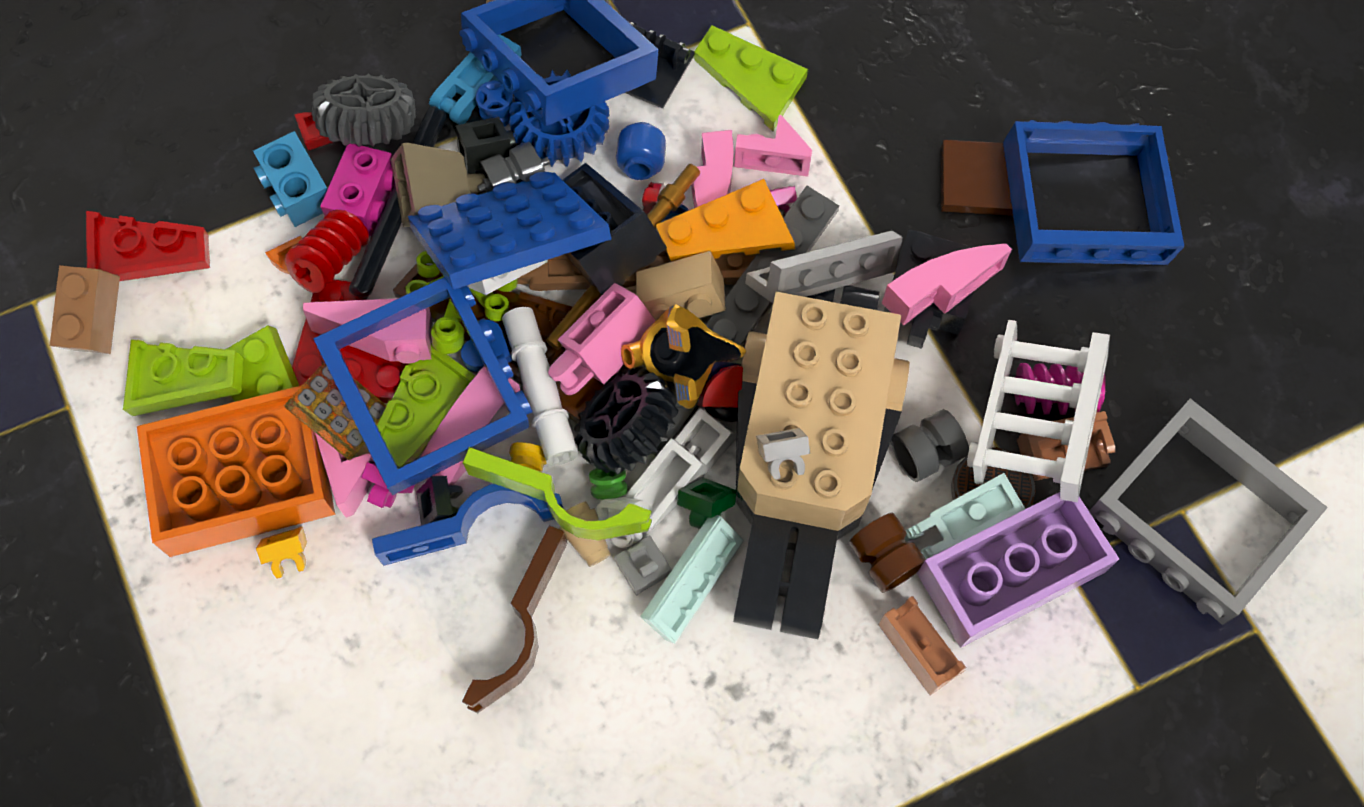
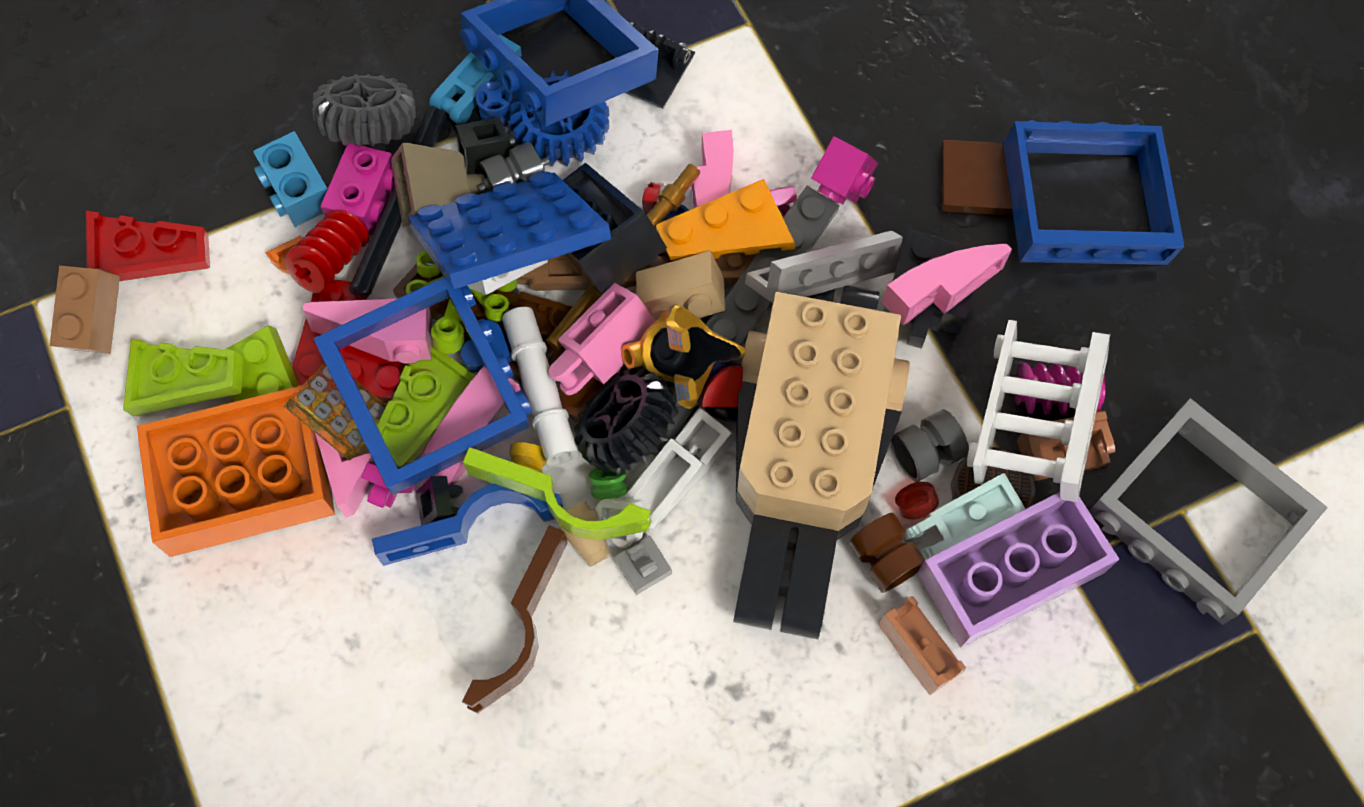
(283, 546): yellow tile -> none
(309, 132): red tile -> none
(641, 150): blue head -> none
(692, 578): light aqua plate -> none
(705, 500): dark green tile -> none
(756, 75): lime wing -> none
(784, 154): bright pink slope -> none
(784, 446): light grey tile -> none
(844, 172): none -> dark pink brick
(917, 500): none -> clear red tile

